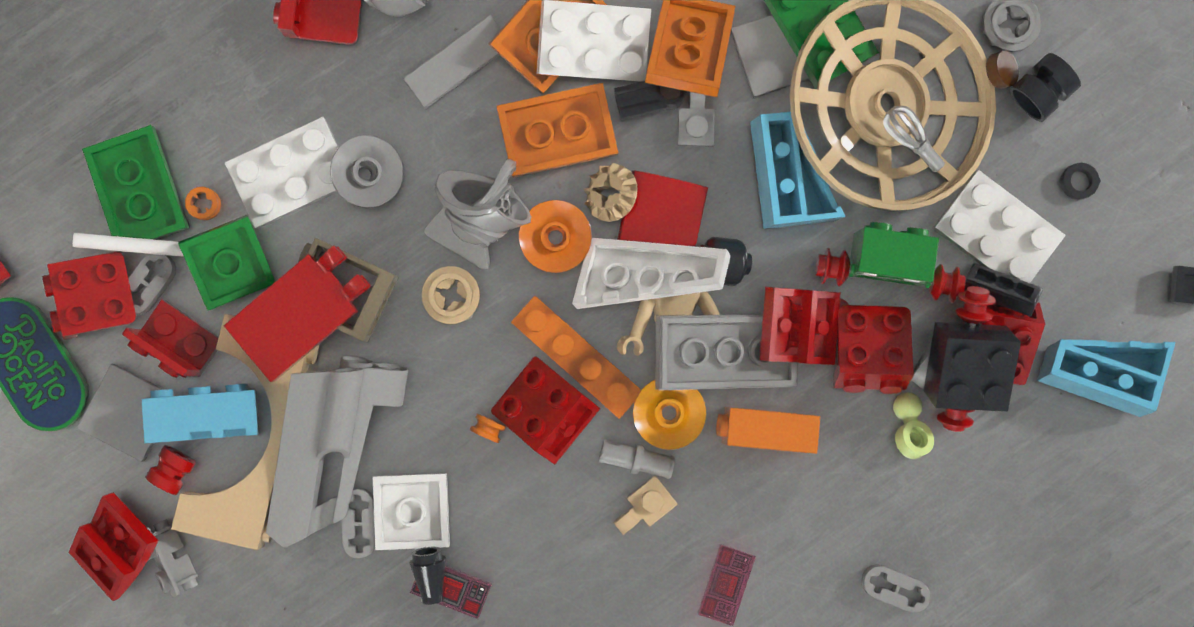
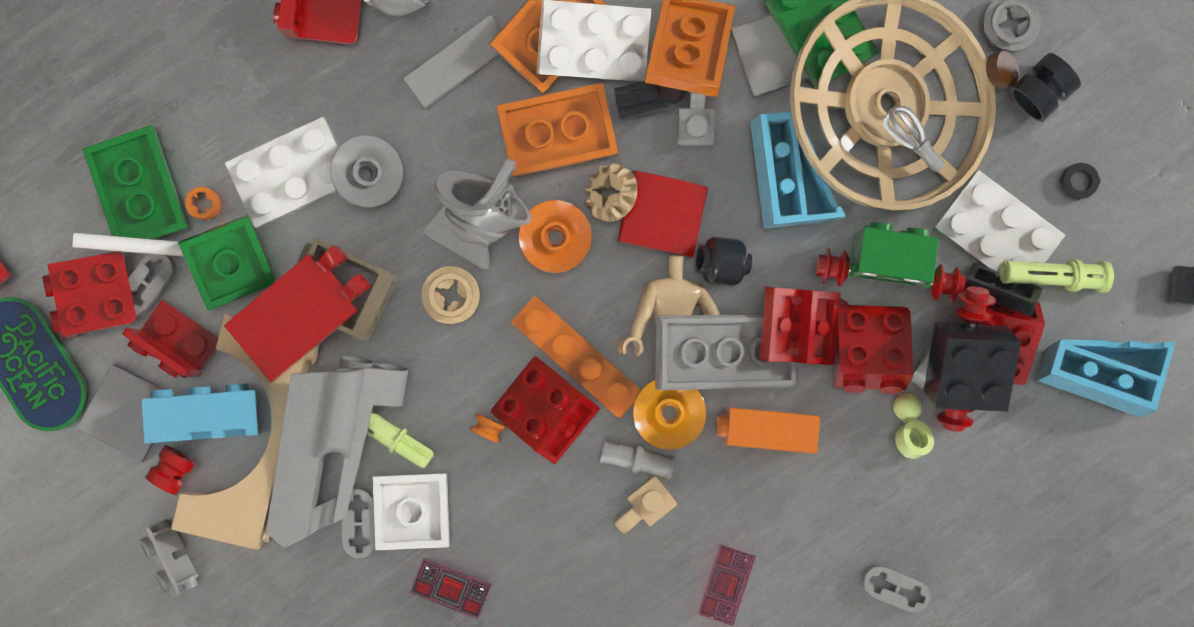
(113, 546): red slope -> none
(398, 441): none -> yellowish green axle
(429, 572): black cone -> none
(644, 270): white wing -> none
(1070, 275): none -> yellowish green pin

